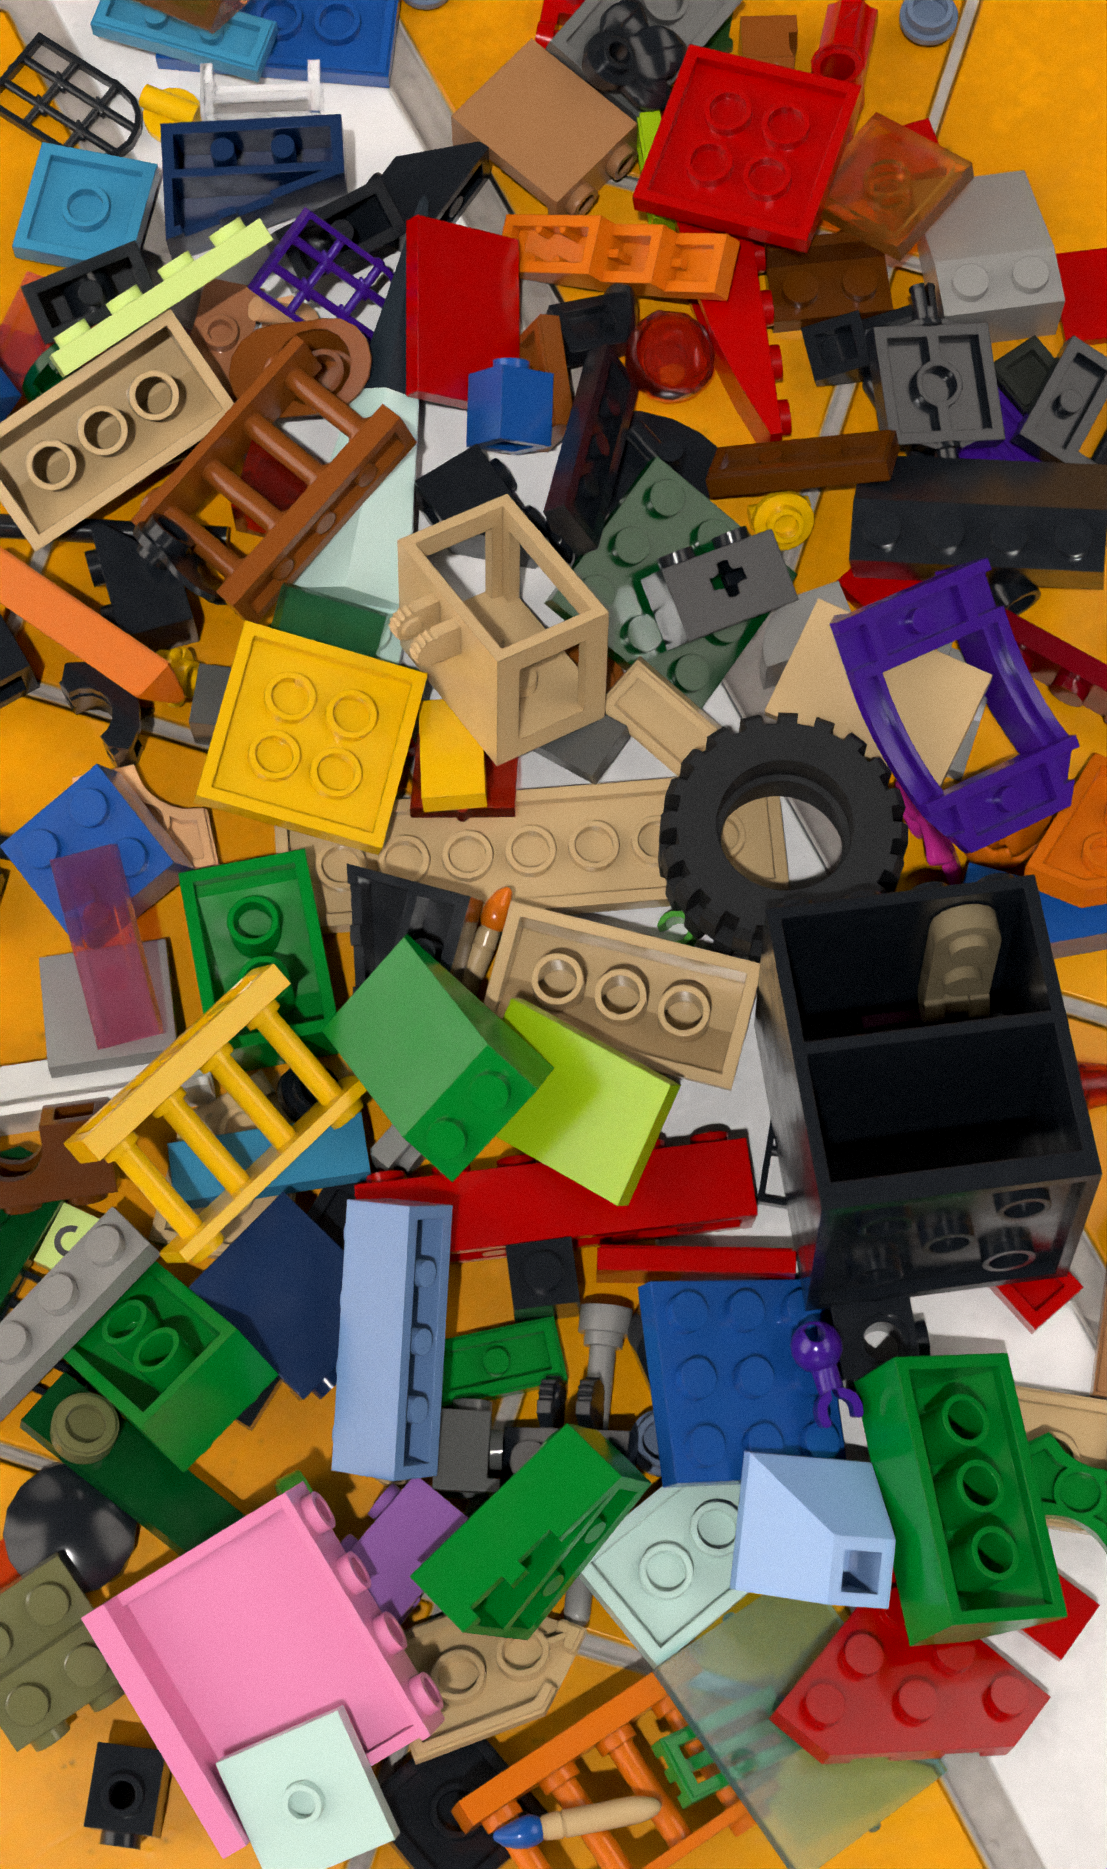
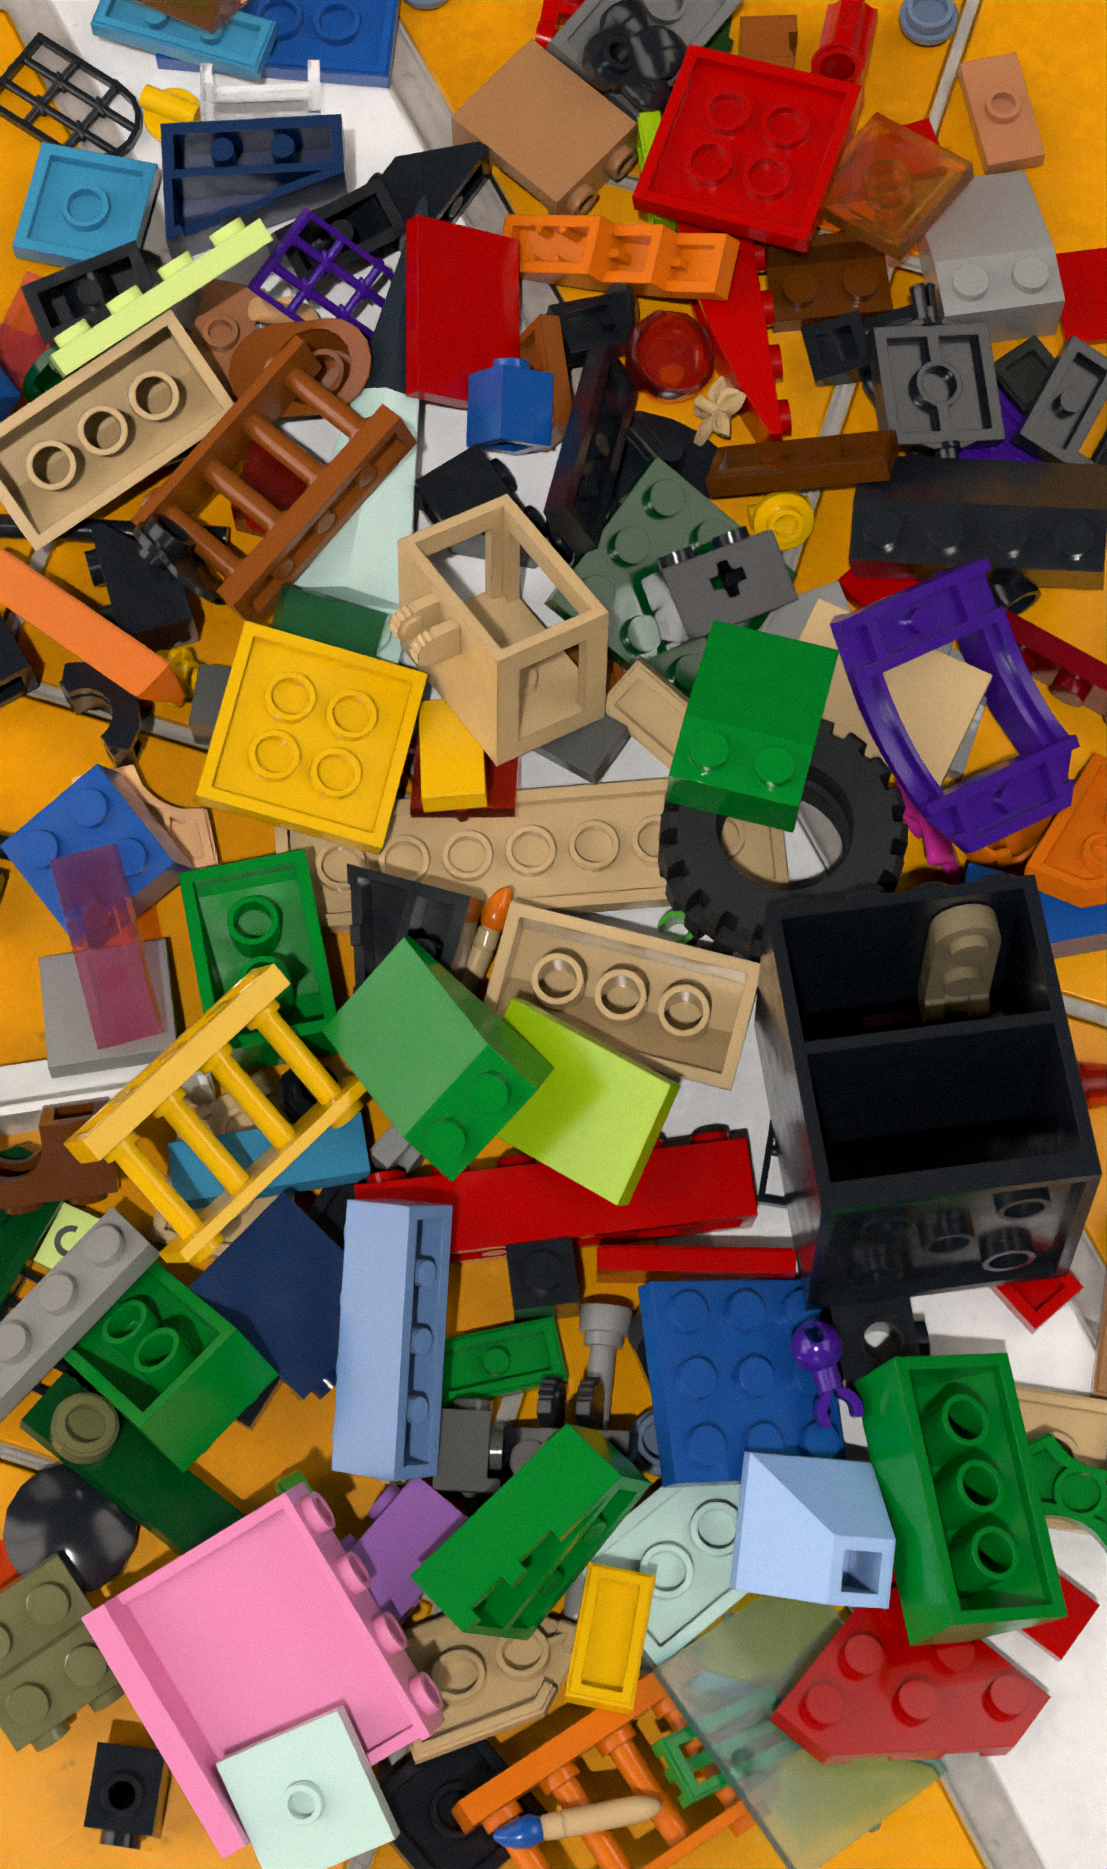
(609, 1638): none -> yellow tile
(717, 409): none -> tan plant
(751, 726): none -> green slope
(1000, 114): none -> nougat plate

